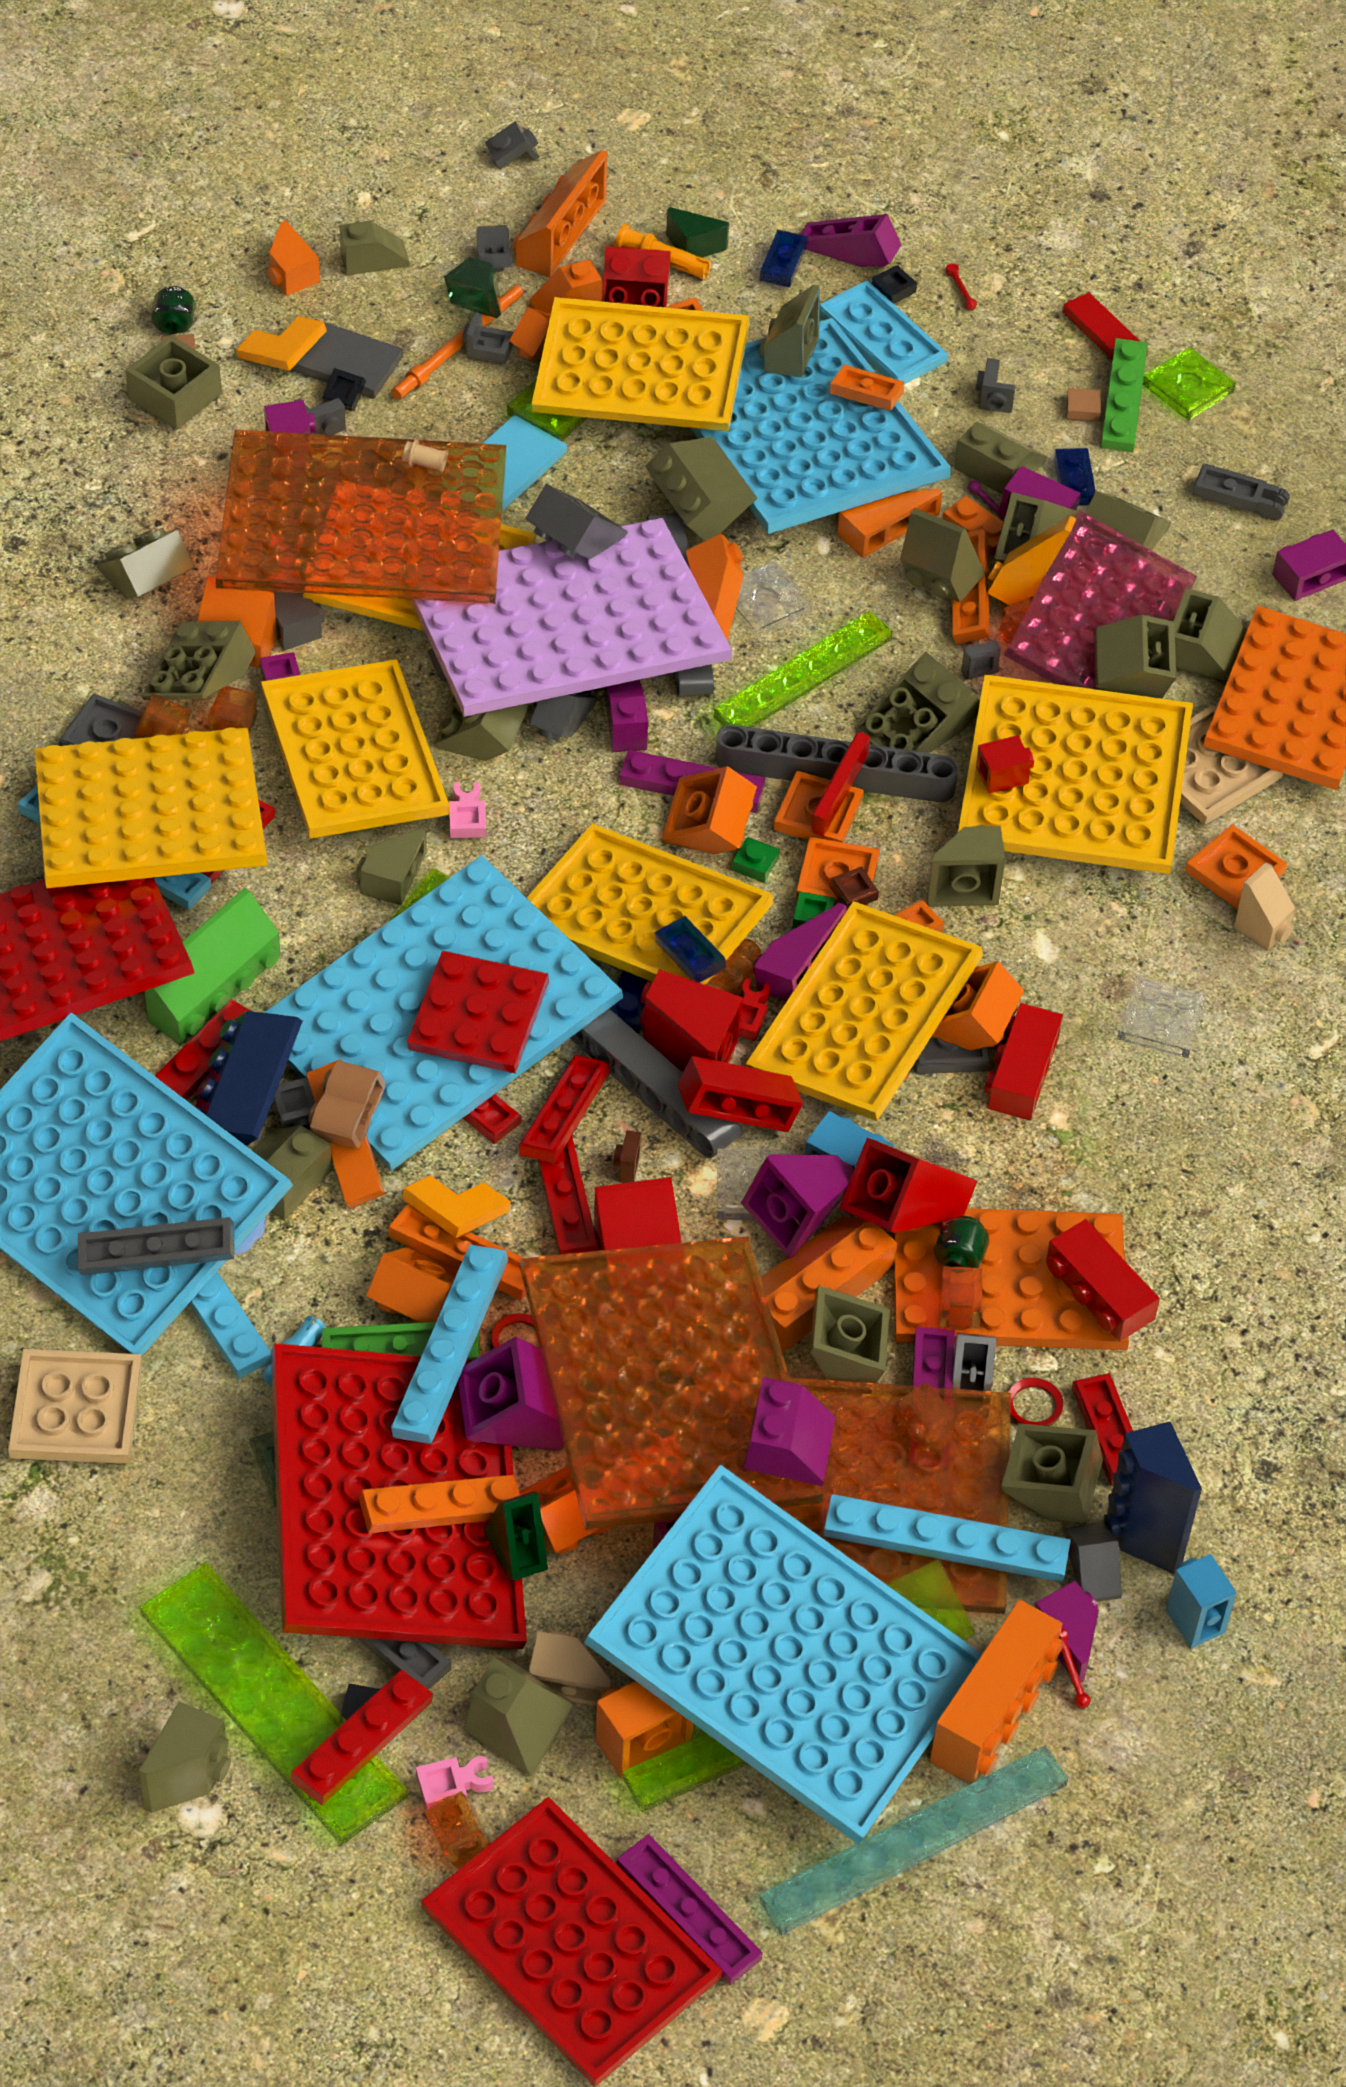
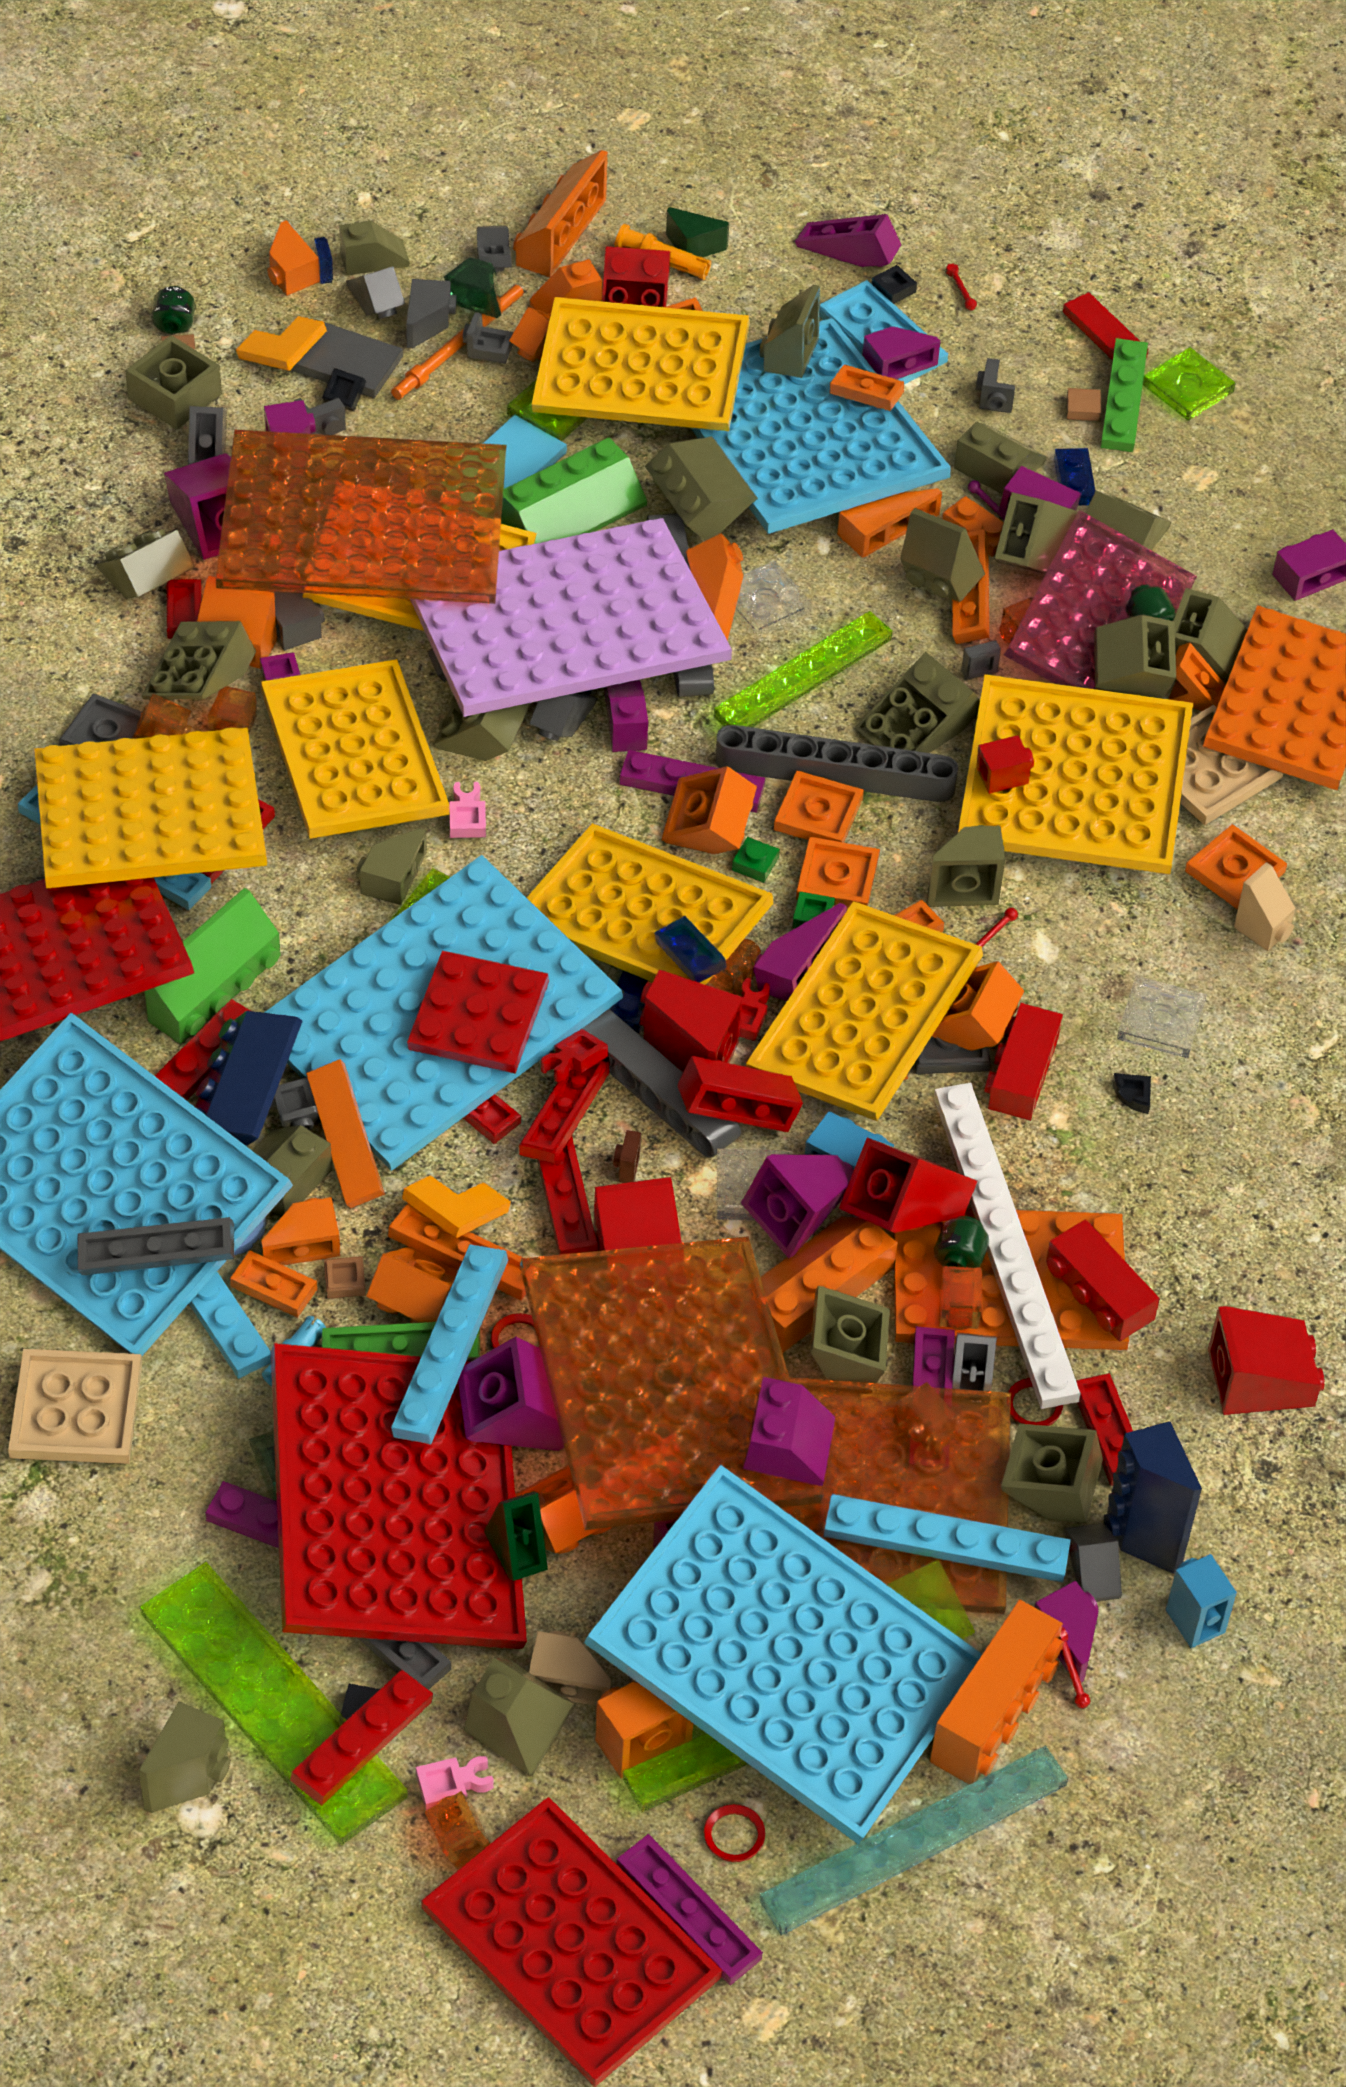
(183, 603): none -> red tile
(199, 500): none -> magenta slope
(206, 433): none -> dark grey slope
(244, 1513): none -> magenta plate
(273, 1284): none -> orange plate
(304, 1233): none -> orange slope
(325, 259): none -> clear blue tile
(344, 1277): none -> medium nougat tile
(347, 1104): medium nougat brick -> none
(377, 292): none -> slope
(424, 456): tan pin -> none
(428, 310): none -> dark grey slope
(435, 1503): orange plate -> none
(511, 144): dark grey bracket -> none
(572, 524): dark grey slope -> none
(575, 494): none -> slope
(575, 1052): none -> red plate
(737, 1810): none -> red piece
(783, 258): clear blue plate -> none
(840, 783): red tile -> none
(854, 886): copper tile -> none
(900, 352): none -> magenta slope
(1007, 1248): none -> white plate
(1009, 915): none -> red hinge
(1028, 564): light orange slope -> none
(1133, 1091): none -> black tile
(1150, 602): none -> dark green head
(1195, 680): none -> orange slope
(1241, 491): dark grey hinge -> none
(1263, 1362): none -> red slope

